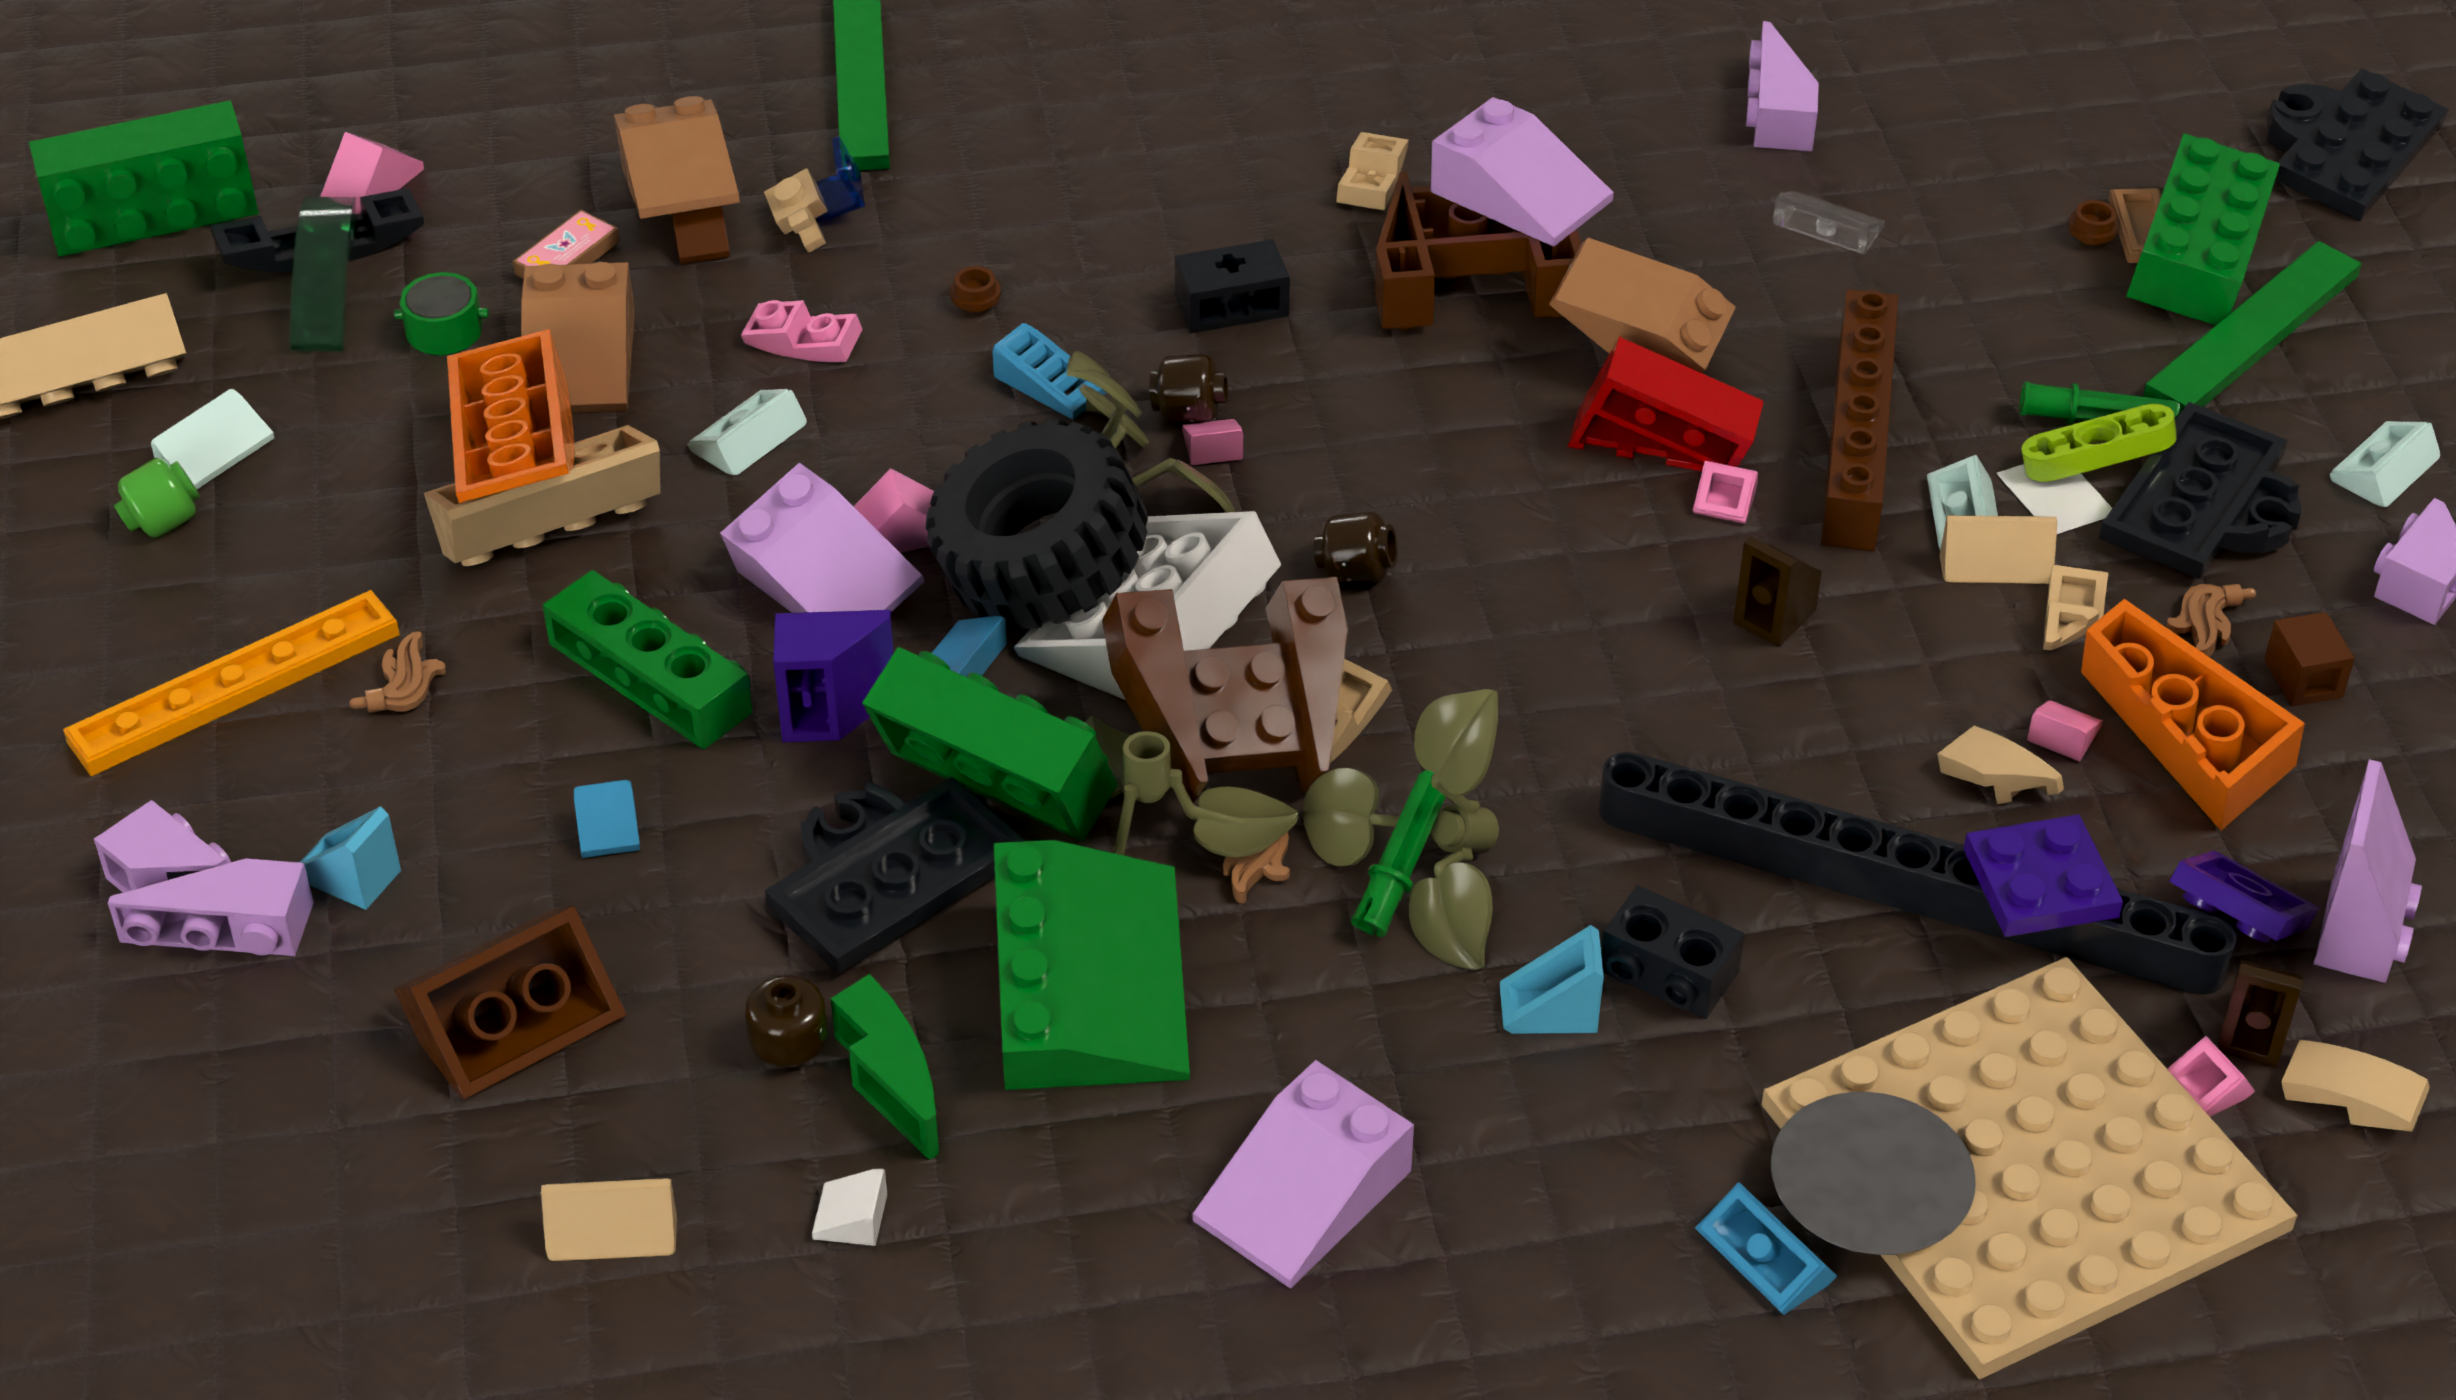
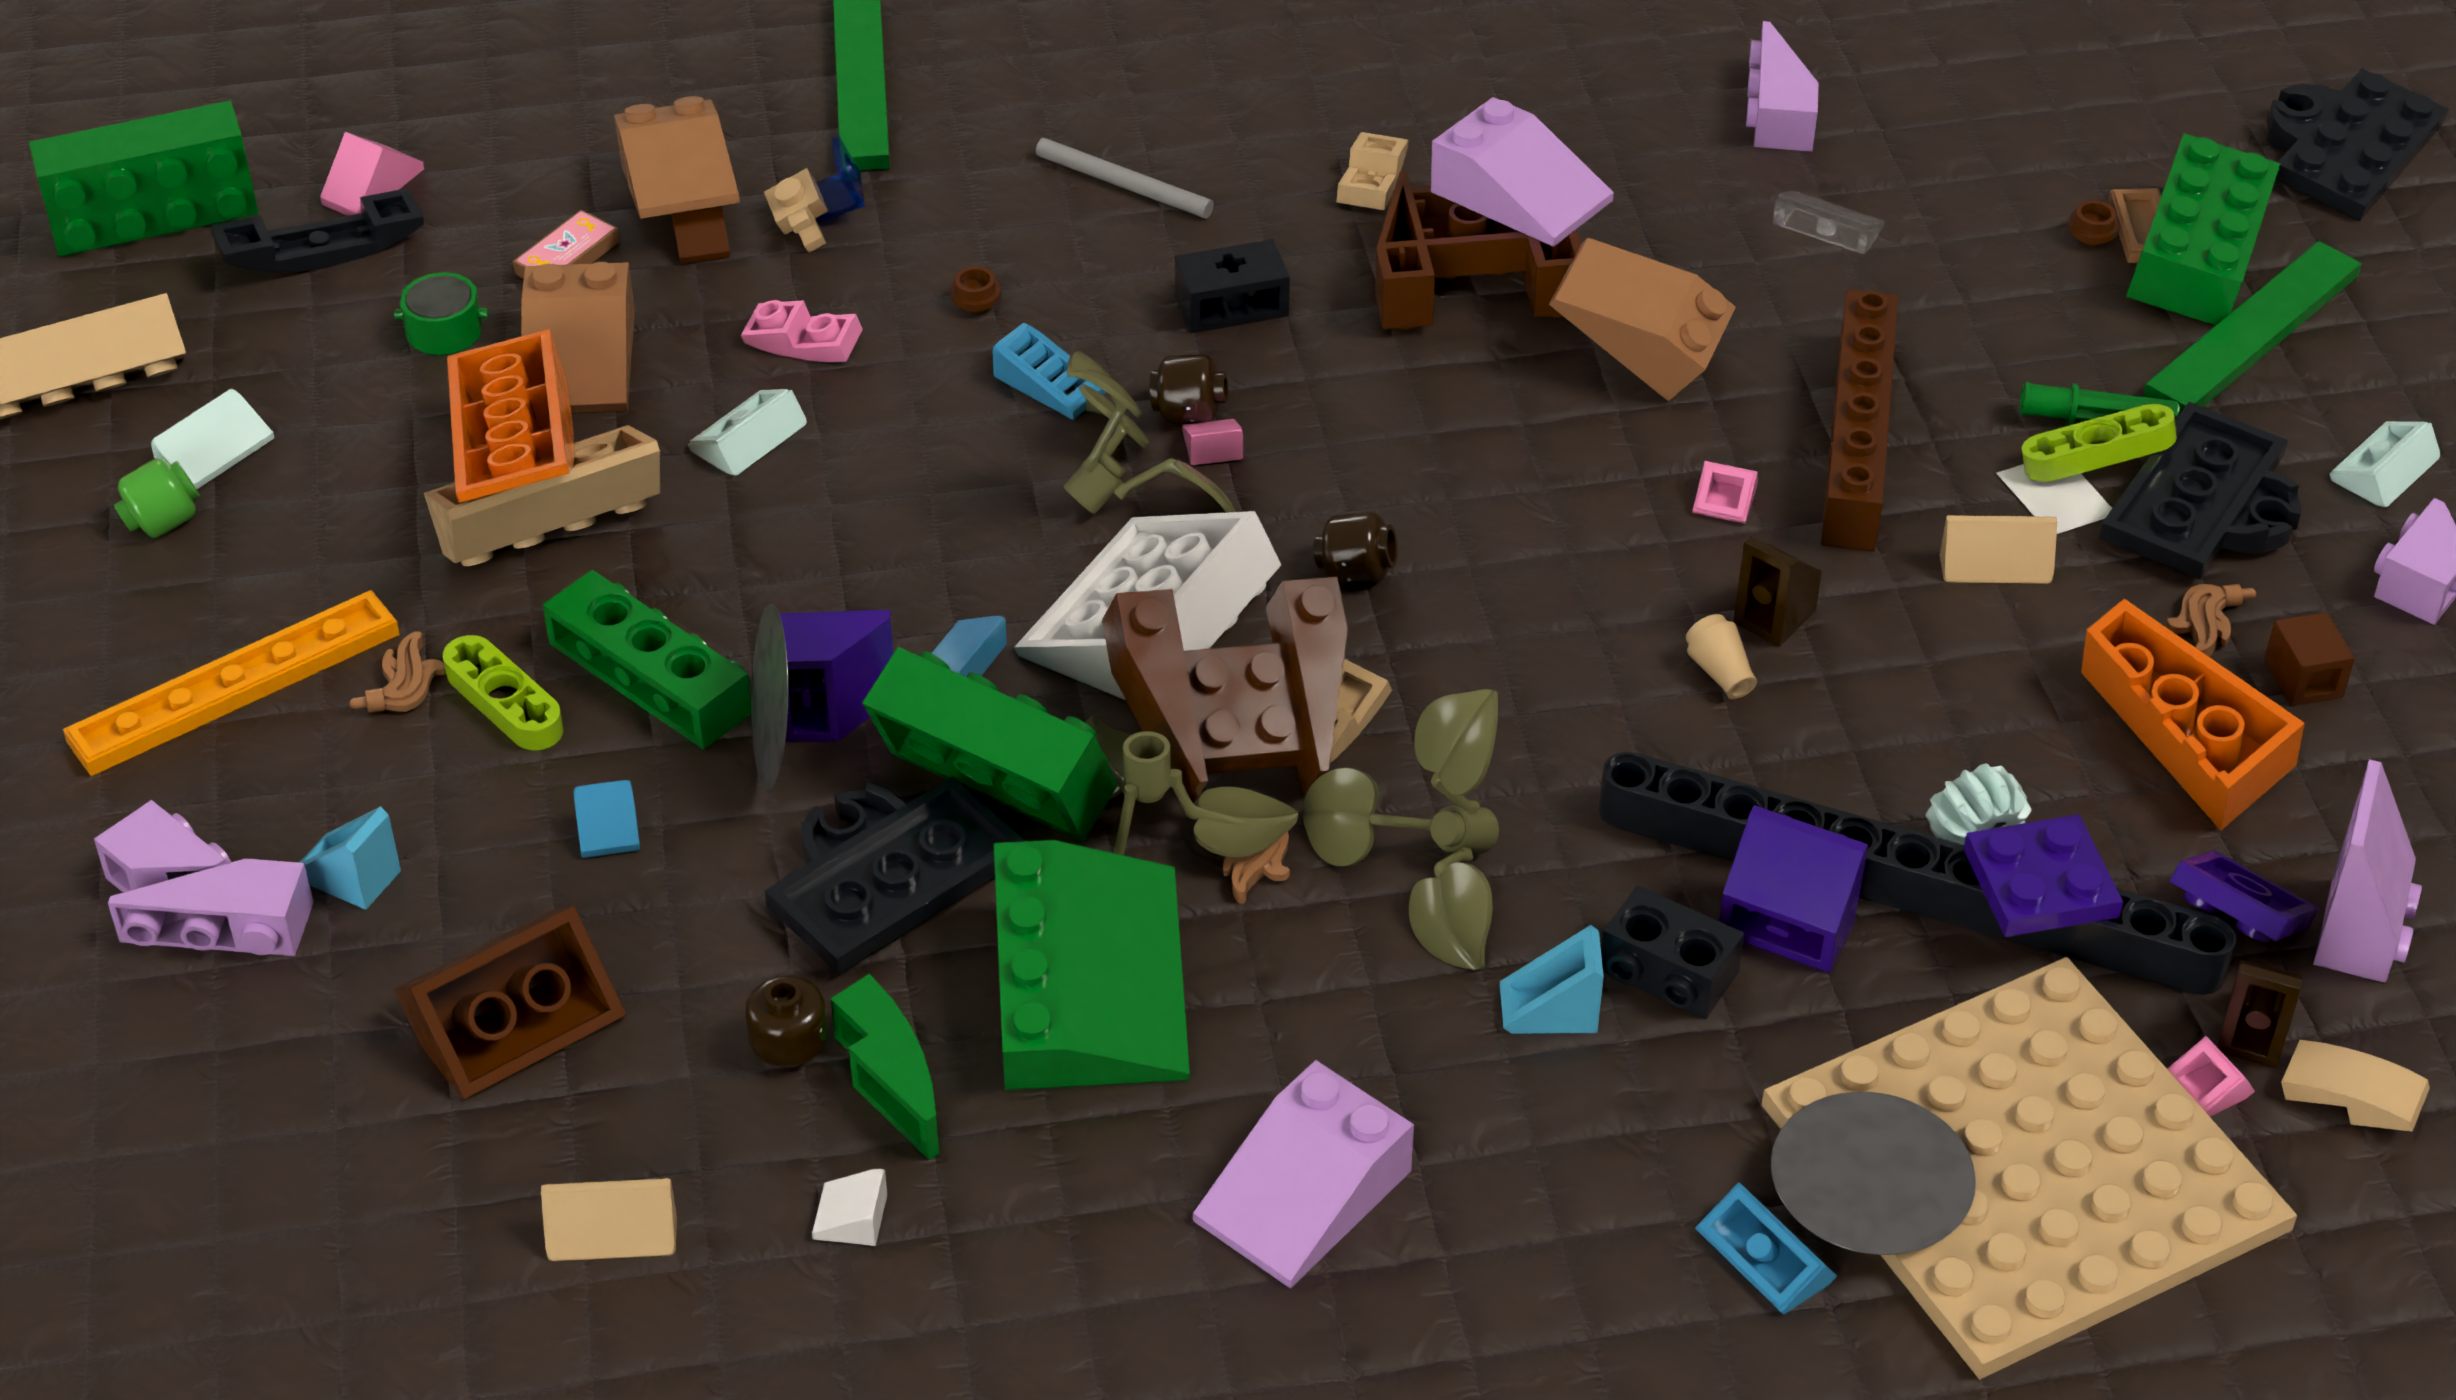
(321, 273): clear green slope -> none
(506, 713): none -> lime beam
(769, 697): none -> flat silver sticker
(817, 550): lavender slope -> none
(898, 510): bright pink slope -> none
(1061, 562): black tyre -> none
(1125, 178): none -> light grey bar
(1391, 875): green axle -> none
(1665, 411): red wedge -> none
(1720, 653): none -> tan cone
(1794, 888): none -> dark purple slope
(1960, 491): light aqua slope -> none
(1976, 803): none -> light aqua gear
(1995, 760): tan slope -> none
(2063, 729): bright pink slope -> none
(2073, 604): tan slope -> none

